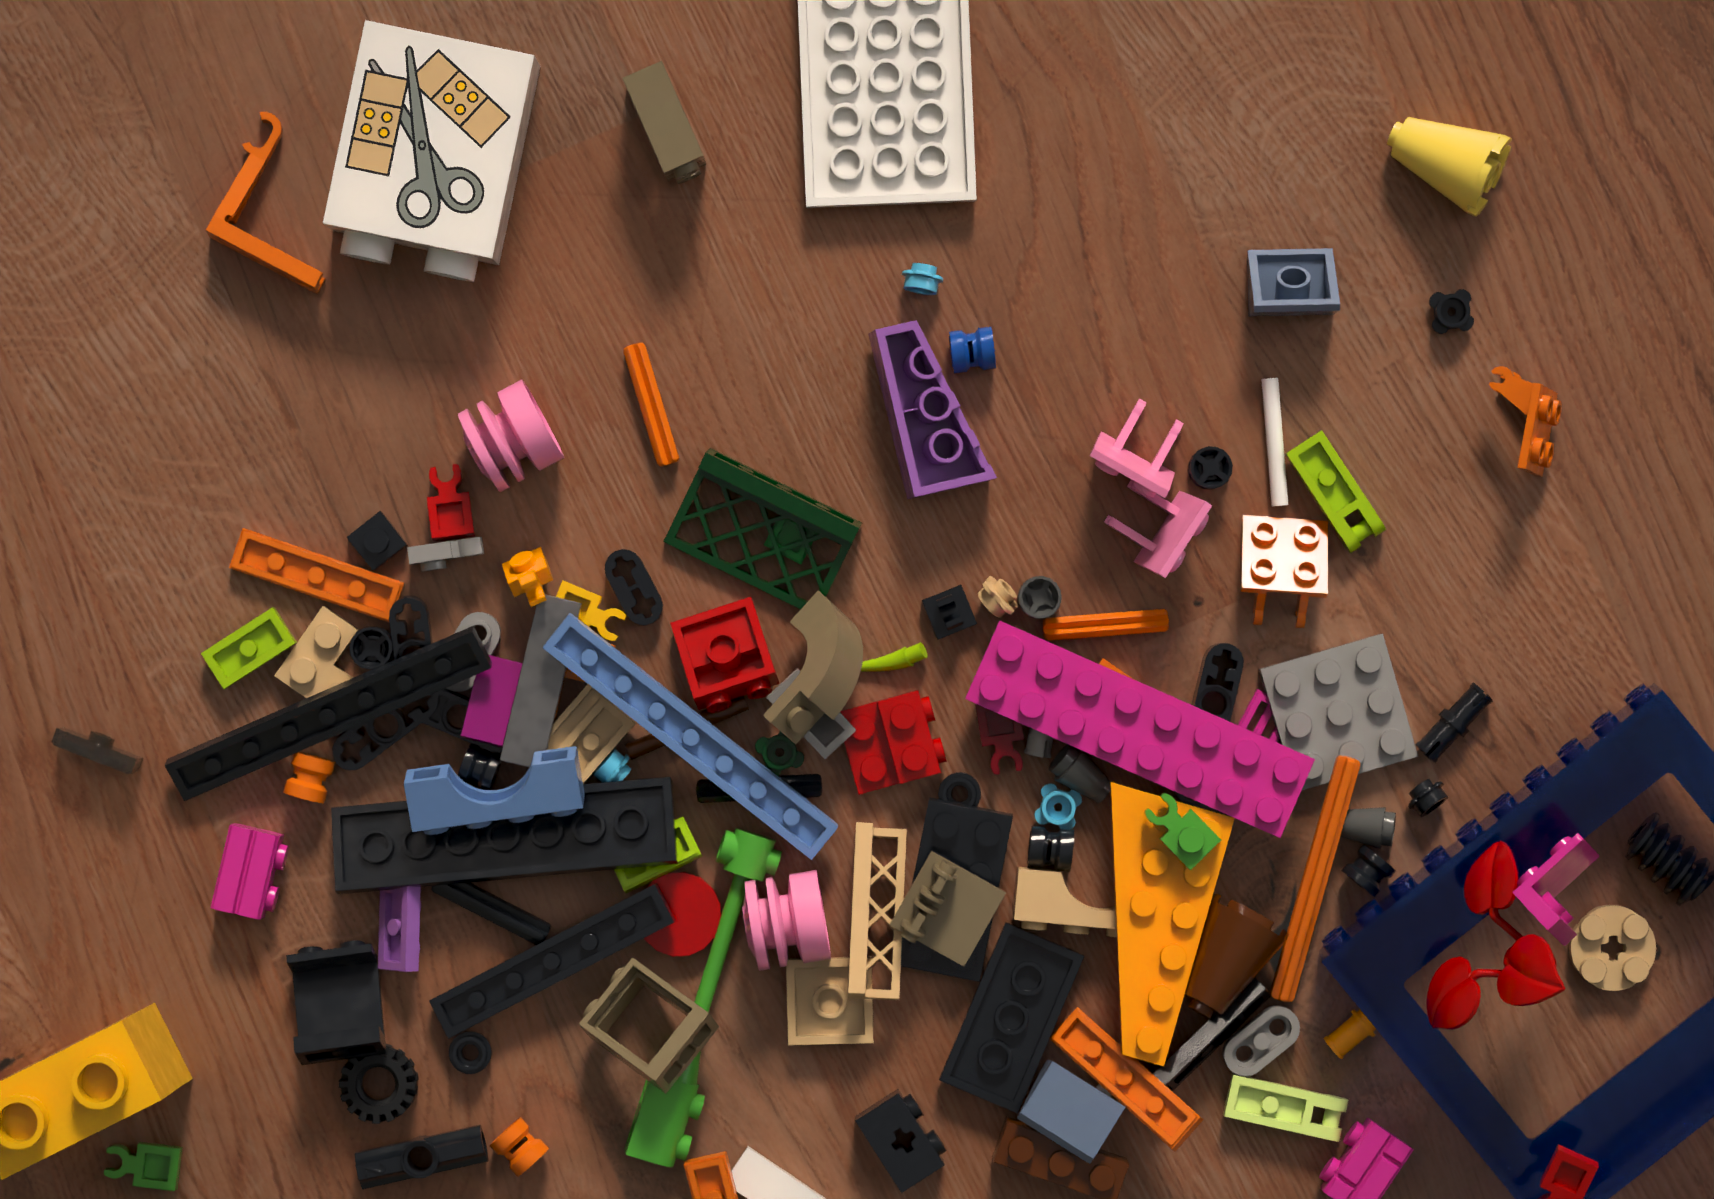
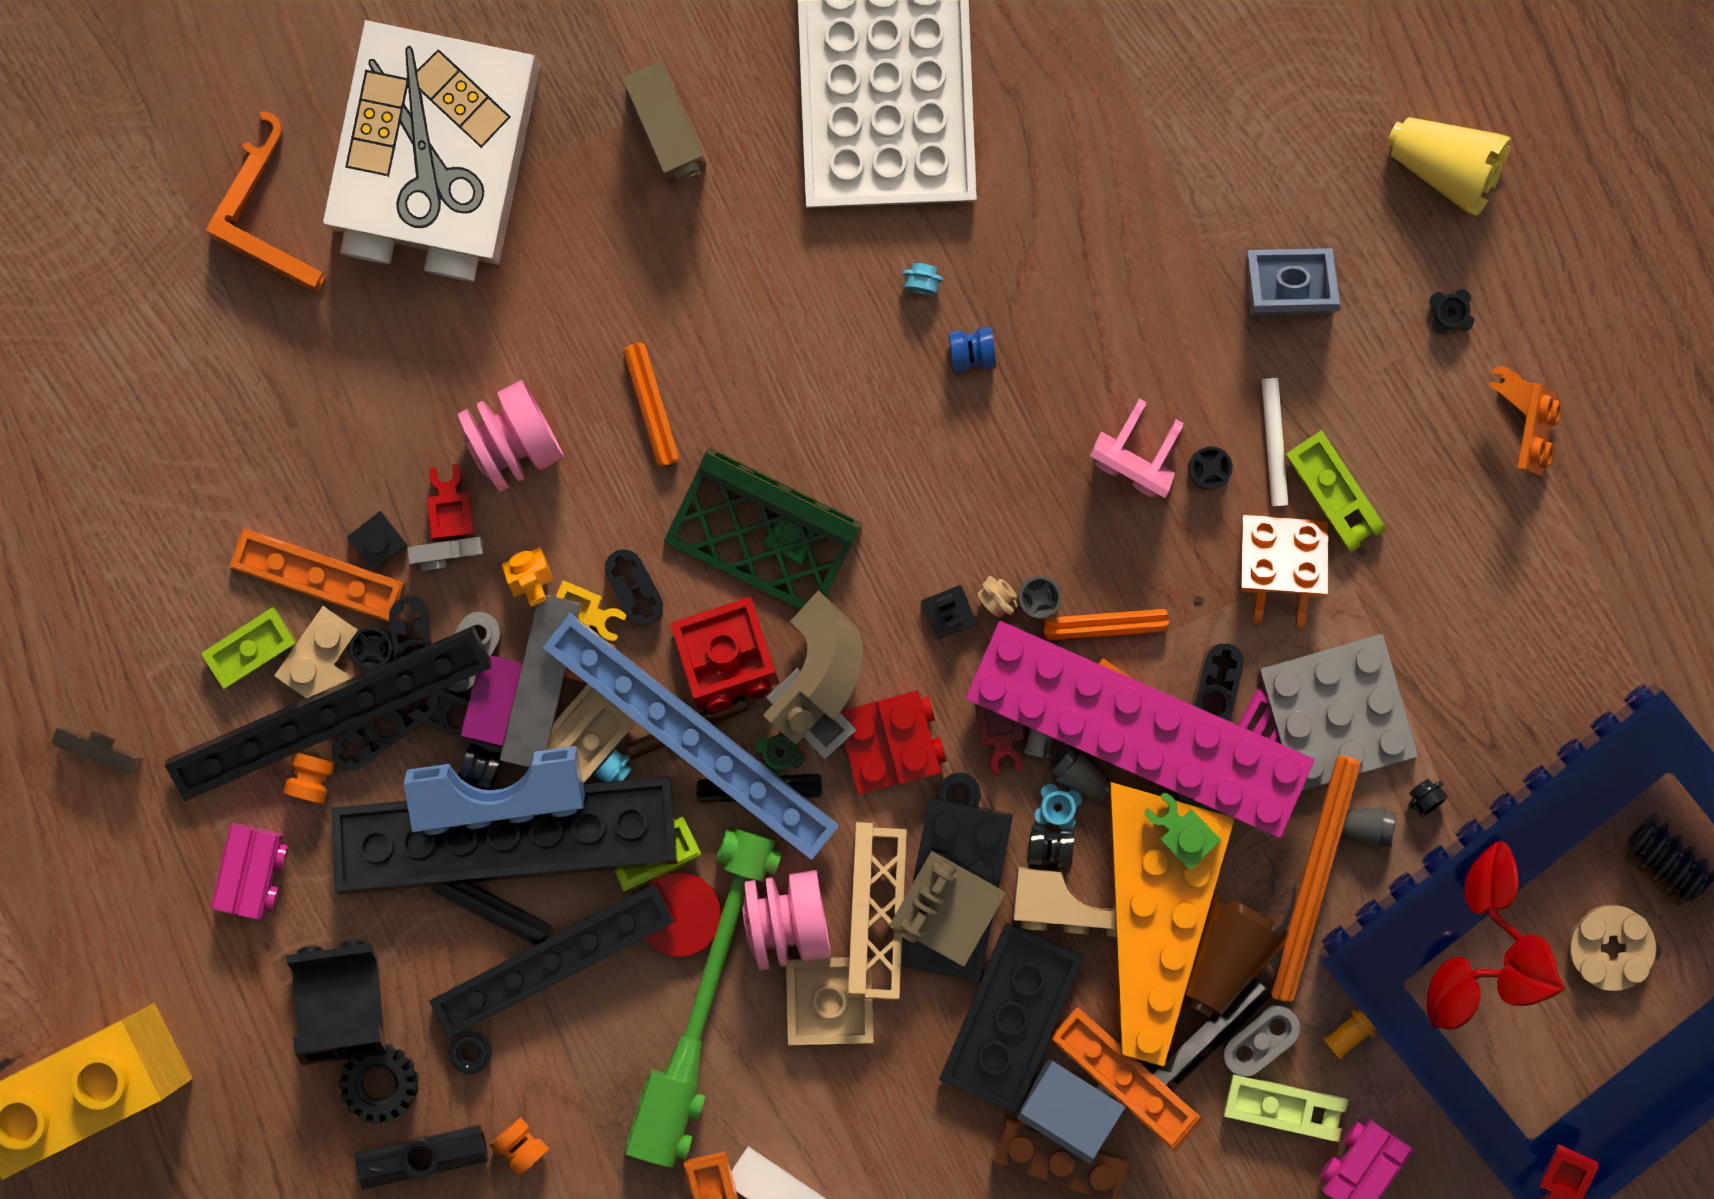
(153, 1165): bright green plate -> none
(399, 929): medium lavender plate -> none
(678, 1049): dark tan window -> none
(879, 1127): black brick -> none
(896, 660): lime helmet -> none
(924, 416): medium lavender wedge -> none
(1166, 550): bright pink plate -> none
(1368, 870): black wheel -> none
(1454, 722): black pin -> none
(1542, 884): dark pink bracket -> none

